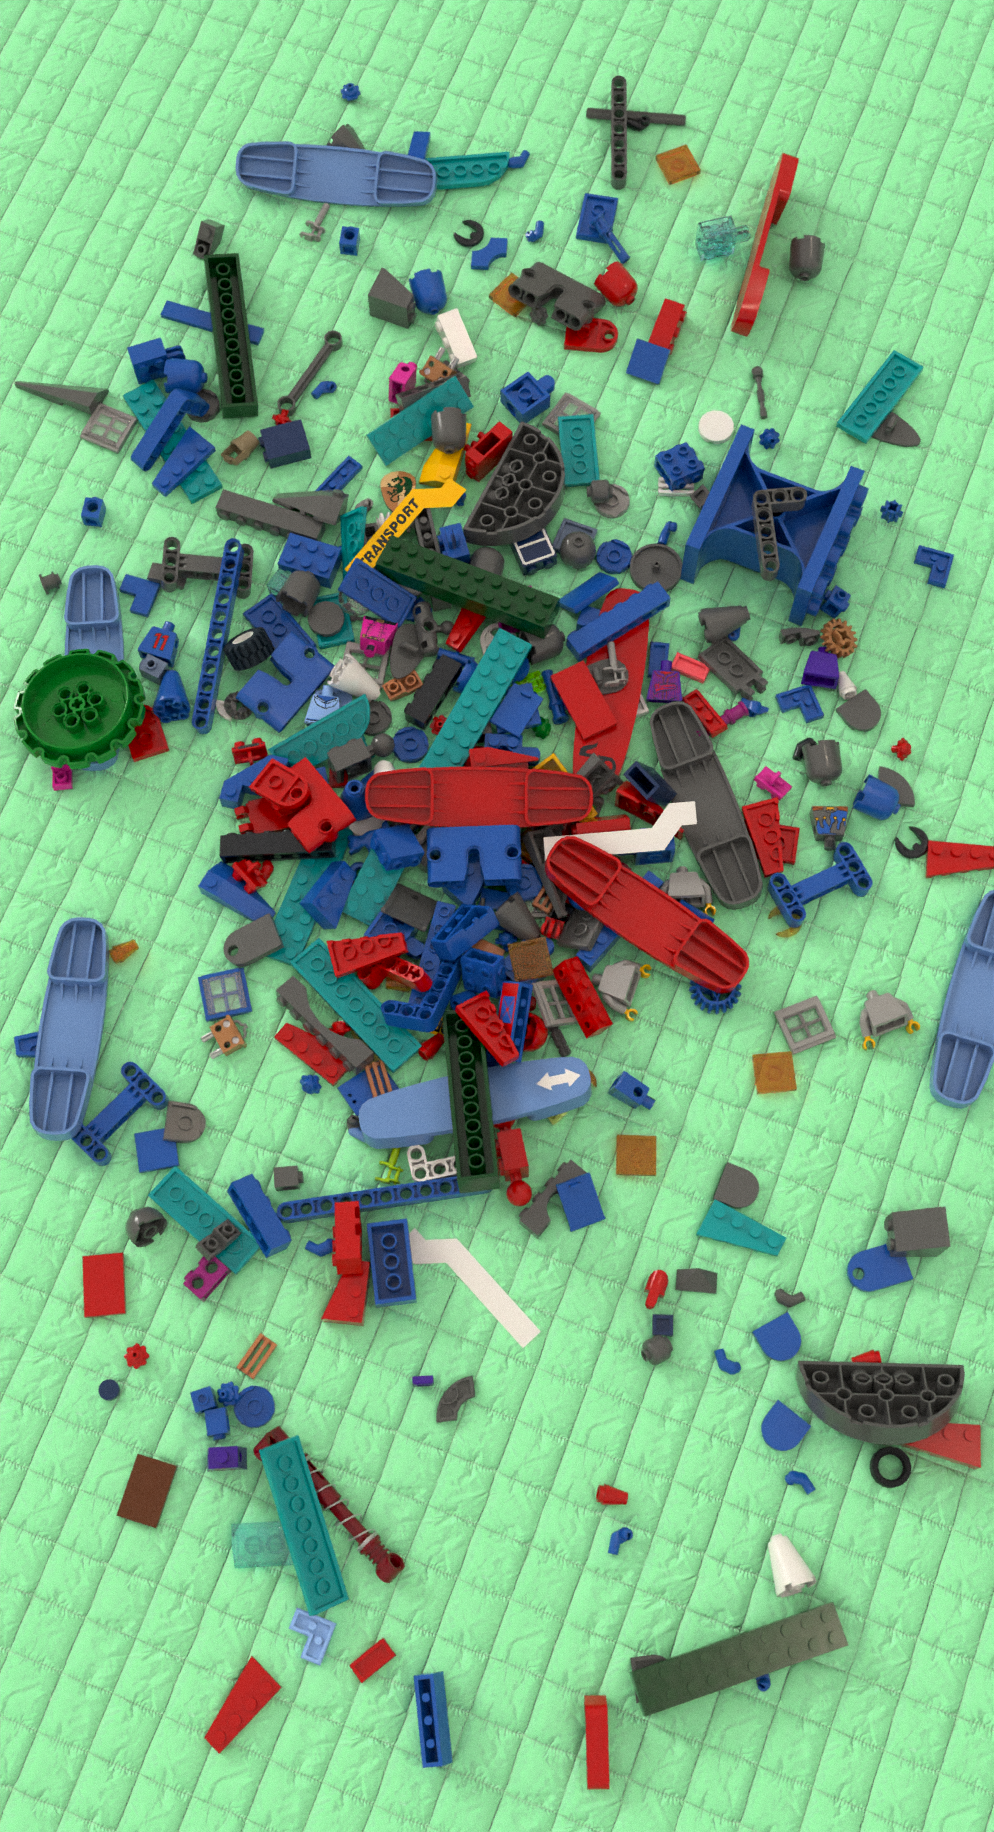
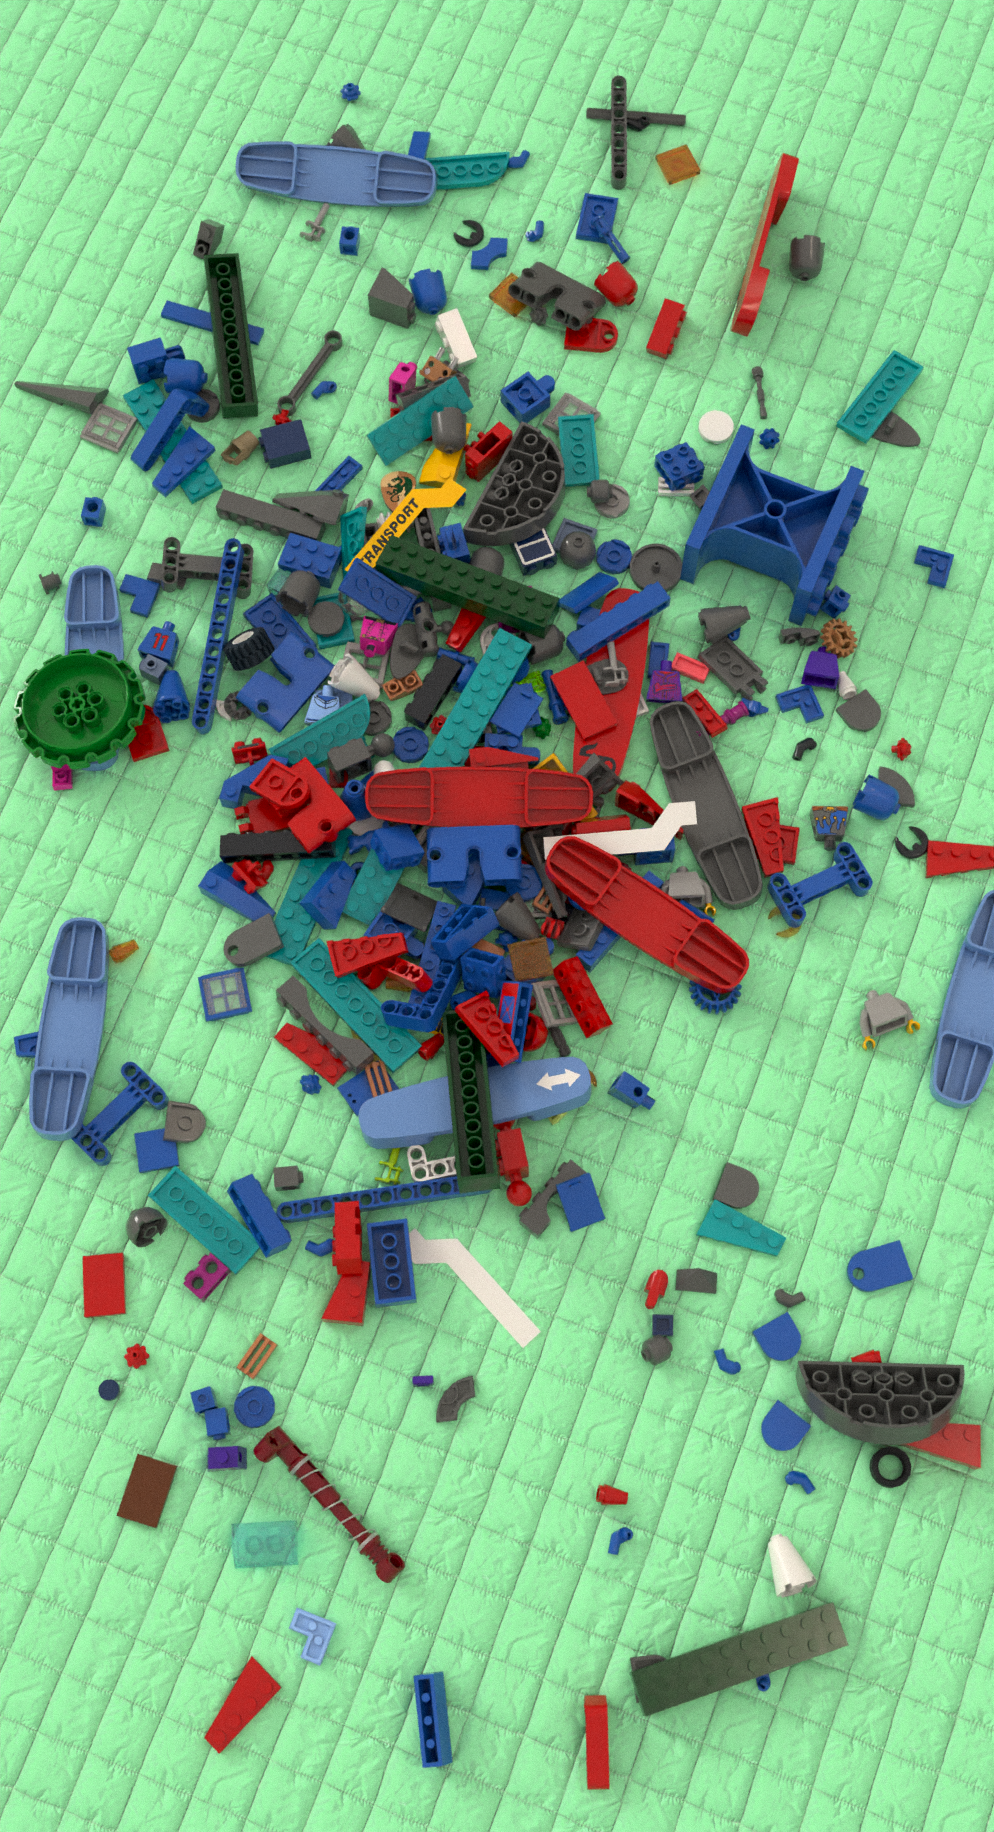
(218, 1240): dark grey slope -> none
(227, 1036): medium nougat piece -> none
(228, 1394): blue plant -> none
(303, 1525): teal plate -> none
(340, 1028): red plant -> none
(354, 1127): arm -> none
(372, 1660): red tile -> none
(619, 985): light grey torso -> none
(636, 1155): clear orange tile -> none
(648, 361): blue tile -> none
(650, 784): dark blue brick -> none
(664, 535): blue arm -> none
(719, 237): clear light blue brick -> none
(761, 527): dark grey beam -> none
(772, 783): dark pink hips -> none
(774, 1072): clear orange tile -> none
(804, 1025): light grey piece -> none
(823, 761): dark grey cylinder -> none
(891, 511): blue gear -> none
(917, 1232): dark grey slope -> none

